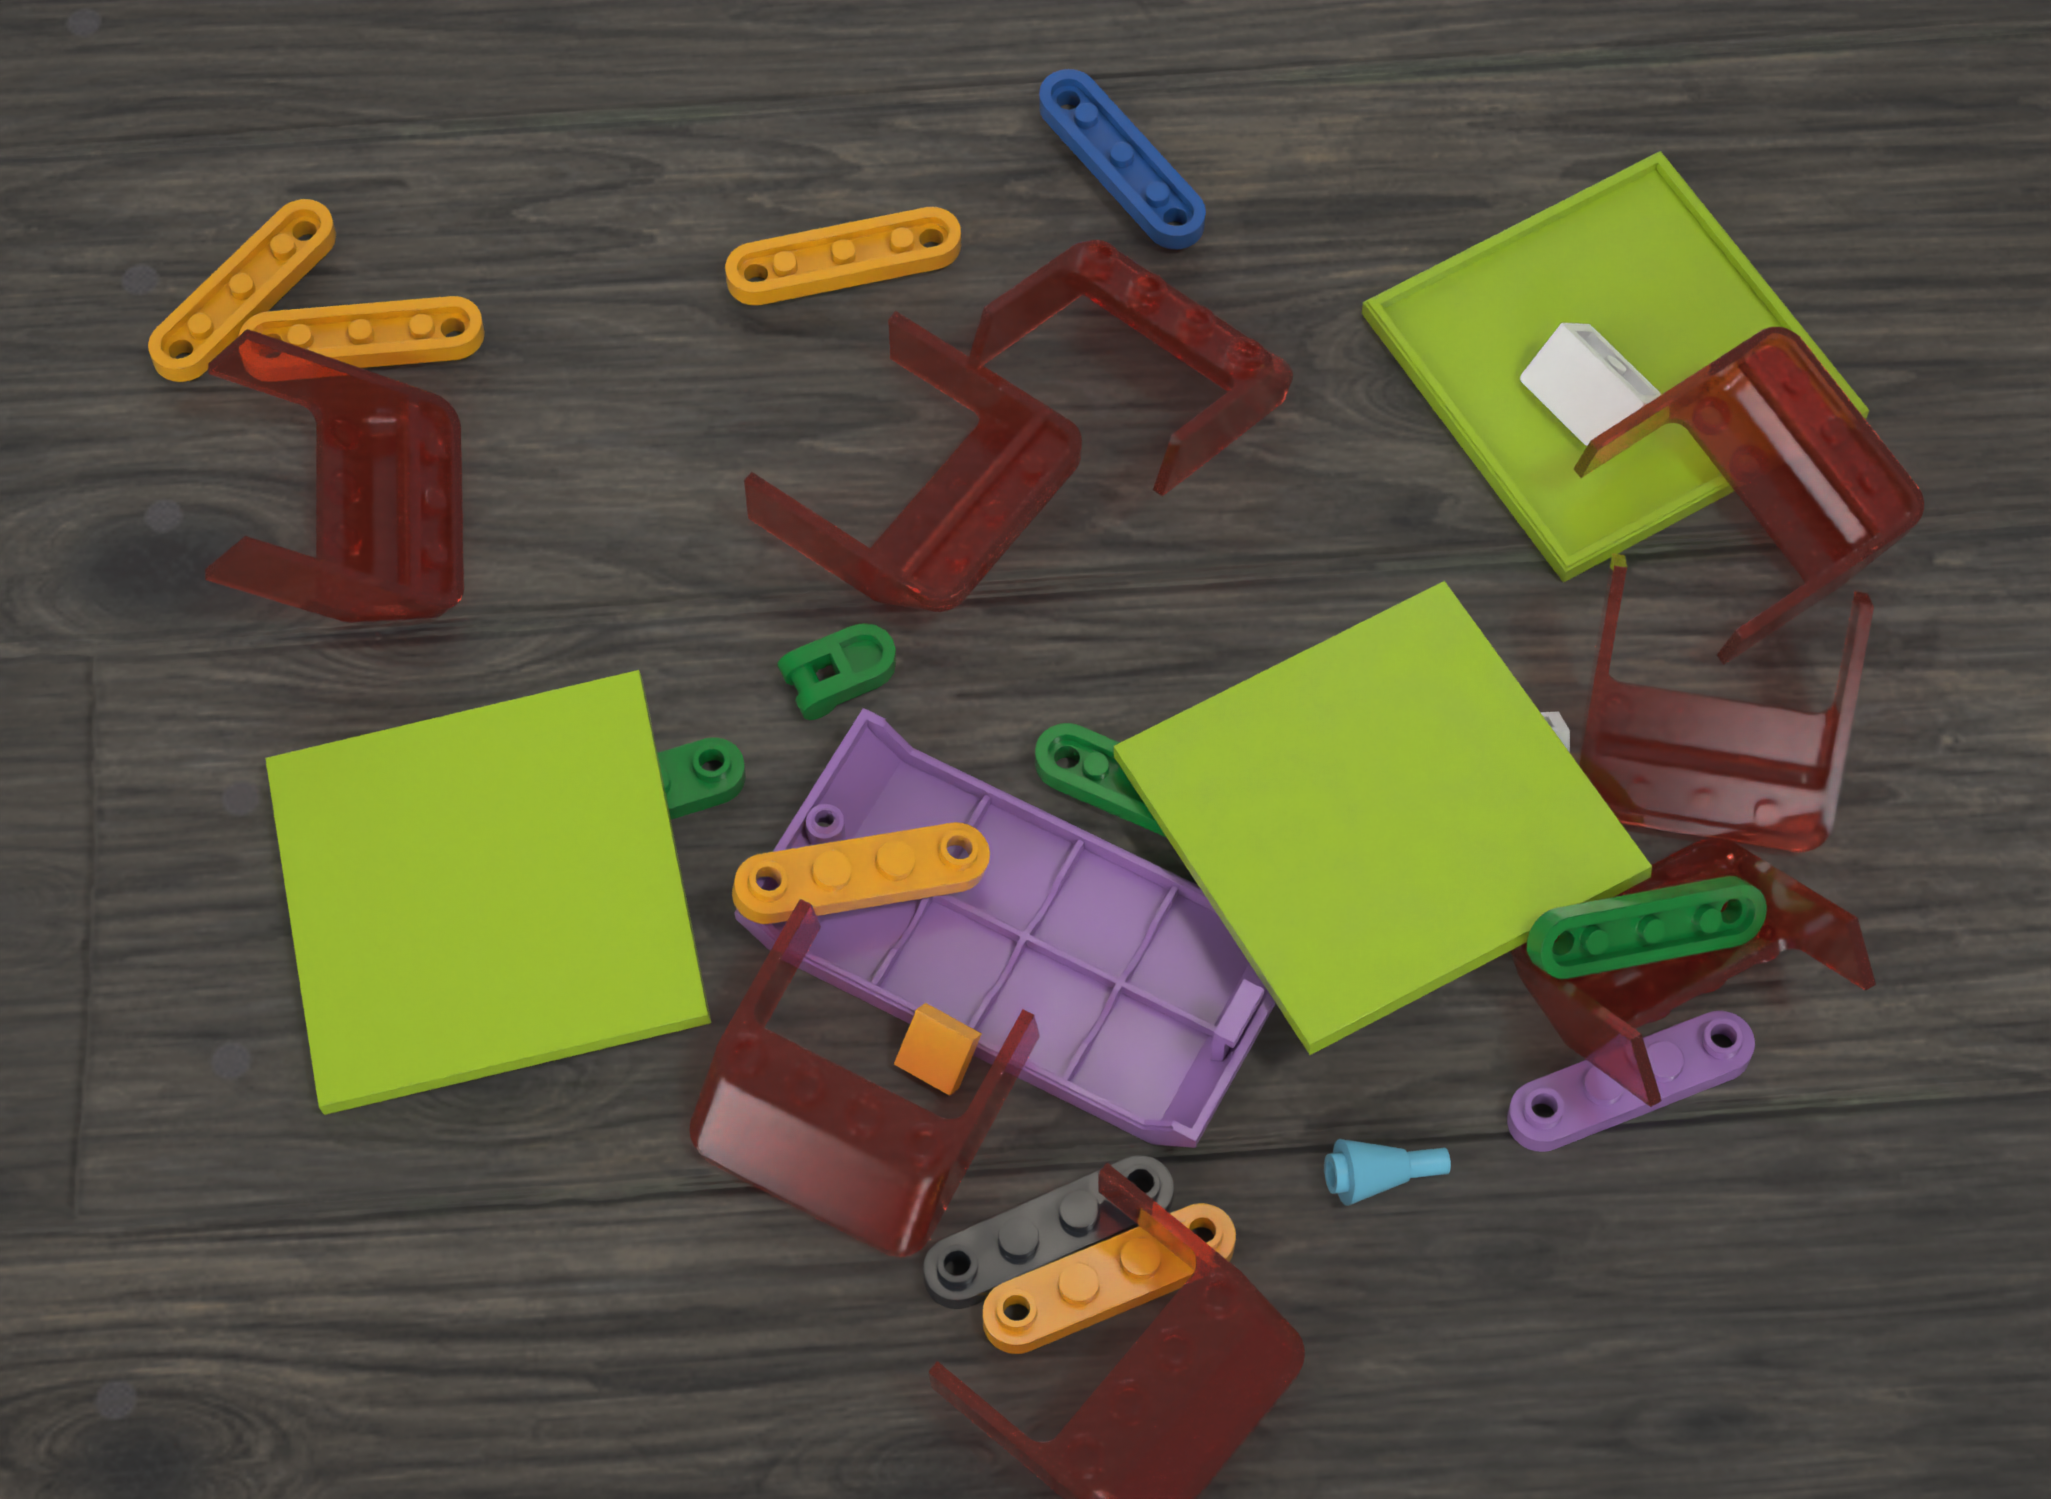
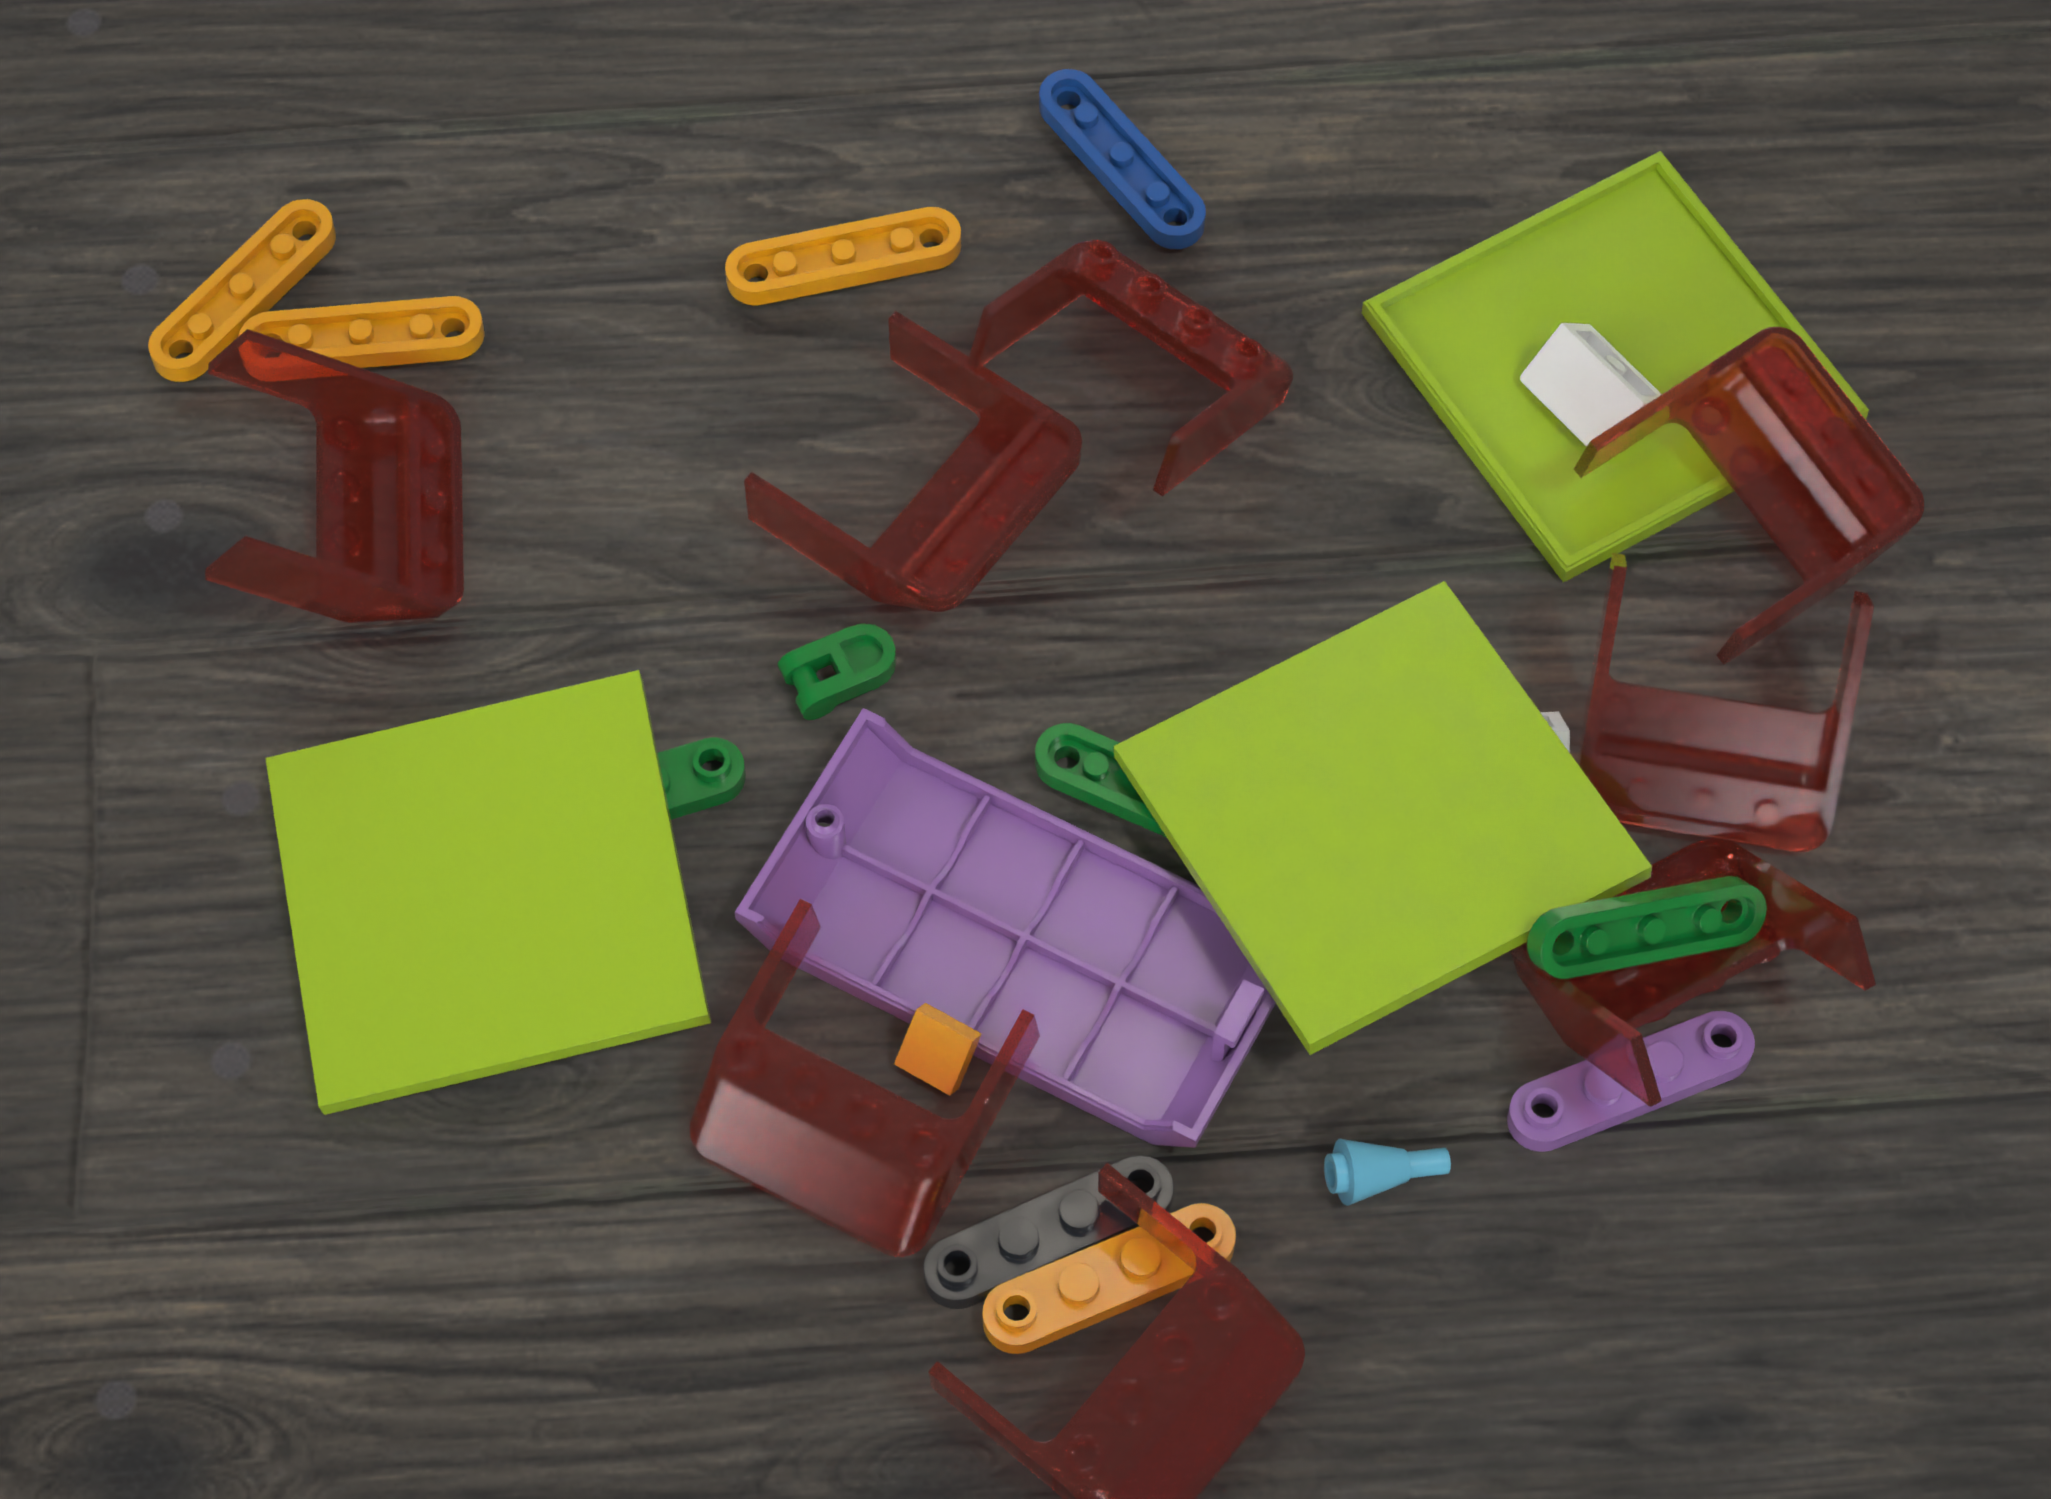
(861, 872): light orange plate -> none

